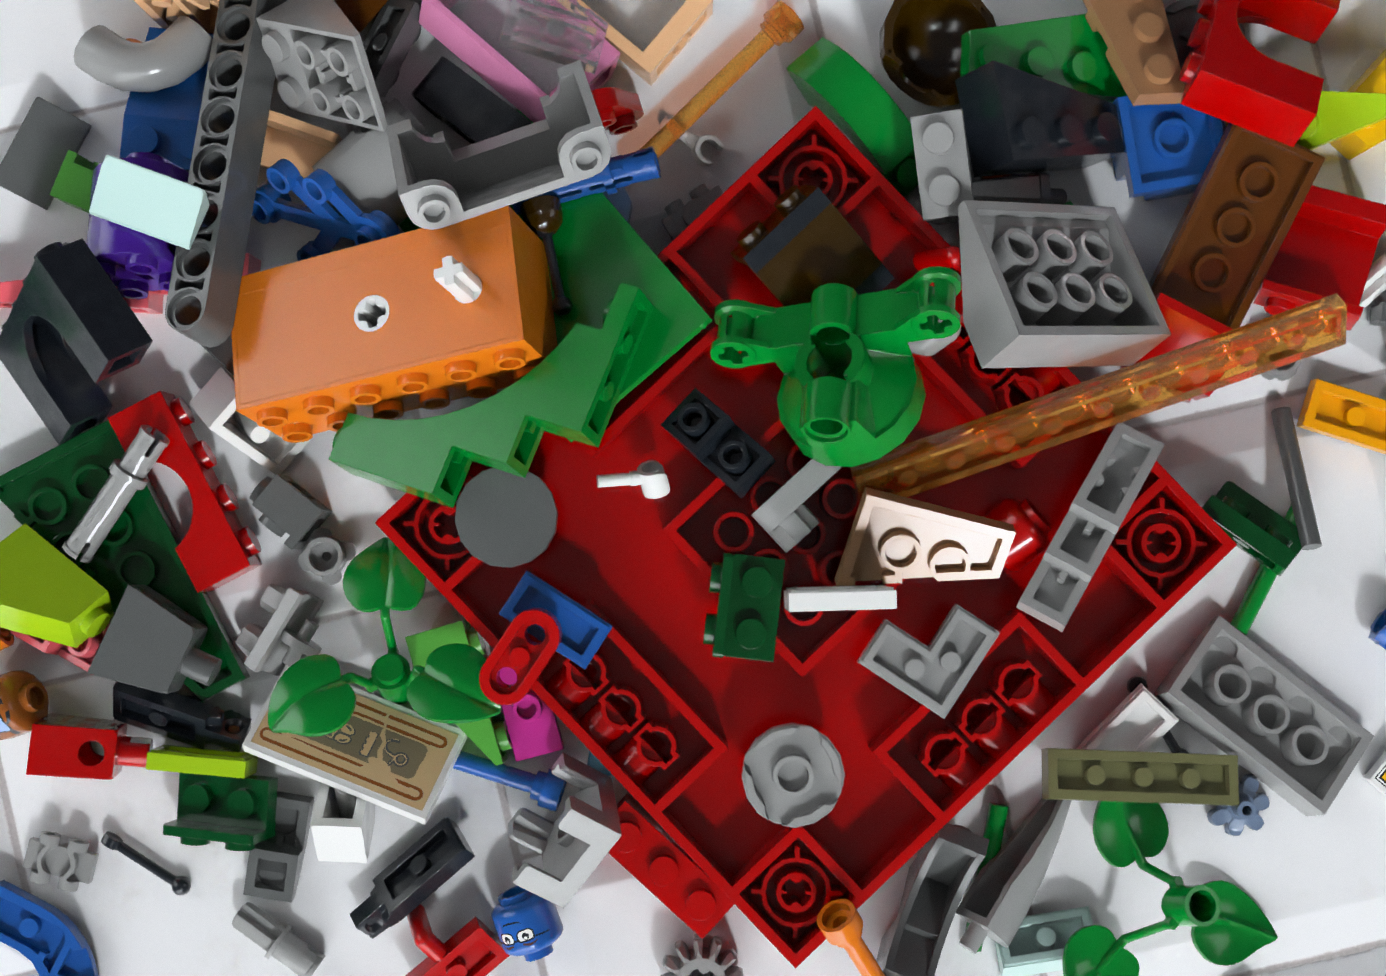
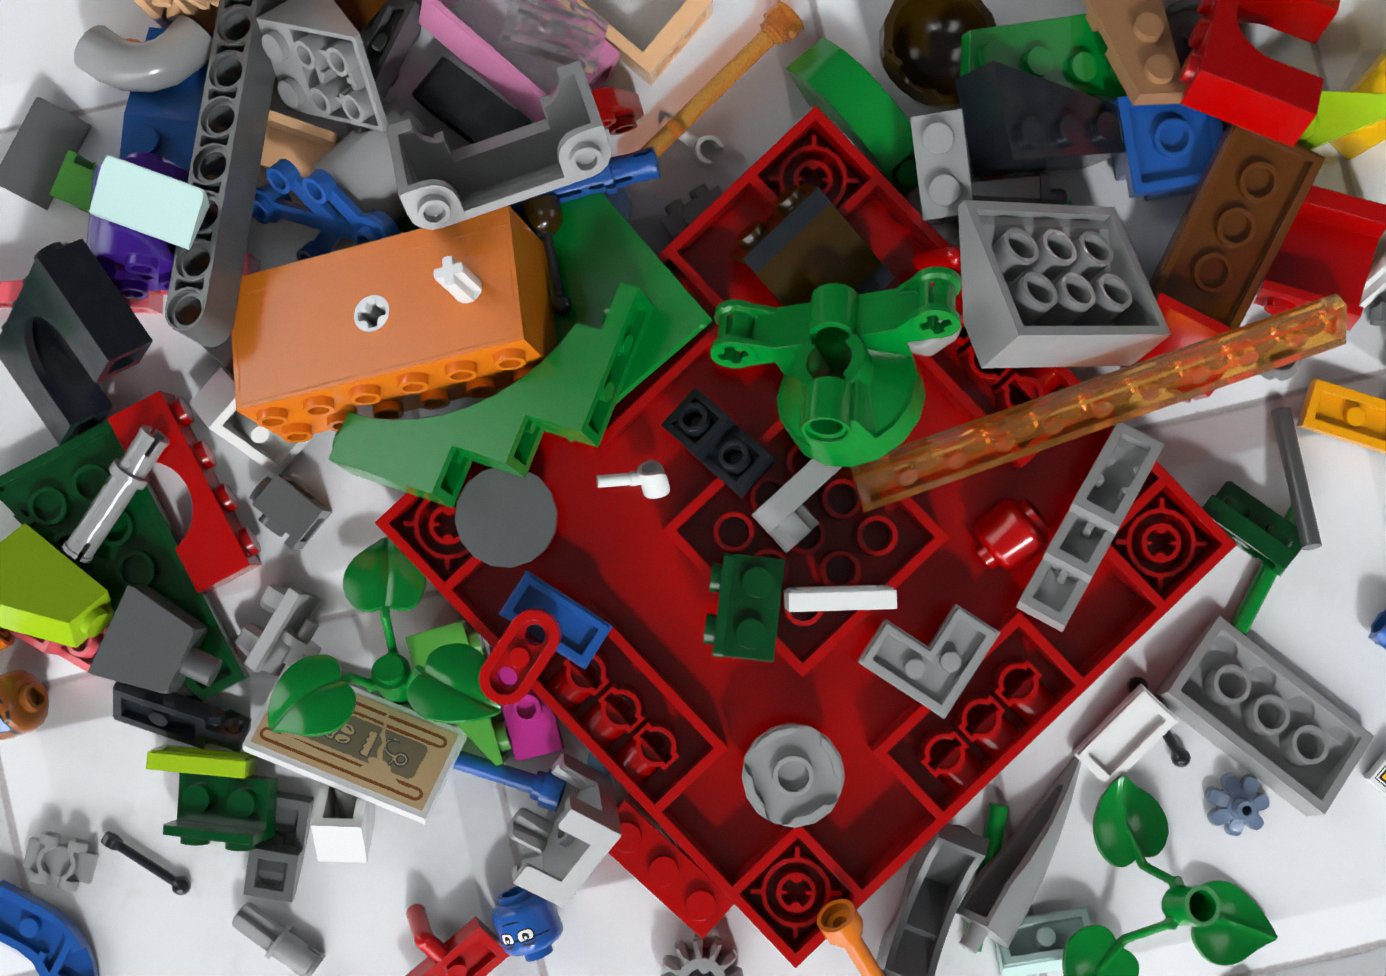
(63, 747): red torso -> none
(313, 560): light grey plate -> none
(413, 878): black hinge -> none
(917, 539): wing -> none
(1140, 777): olive plate -> none

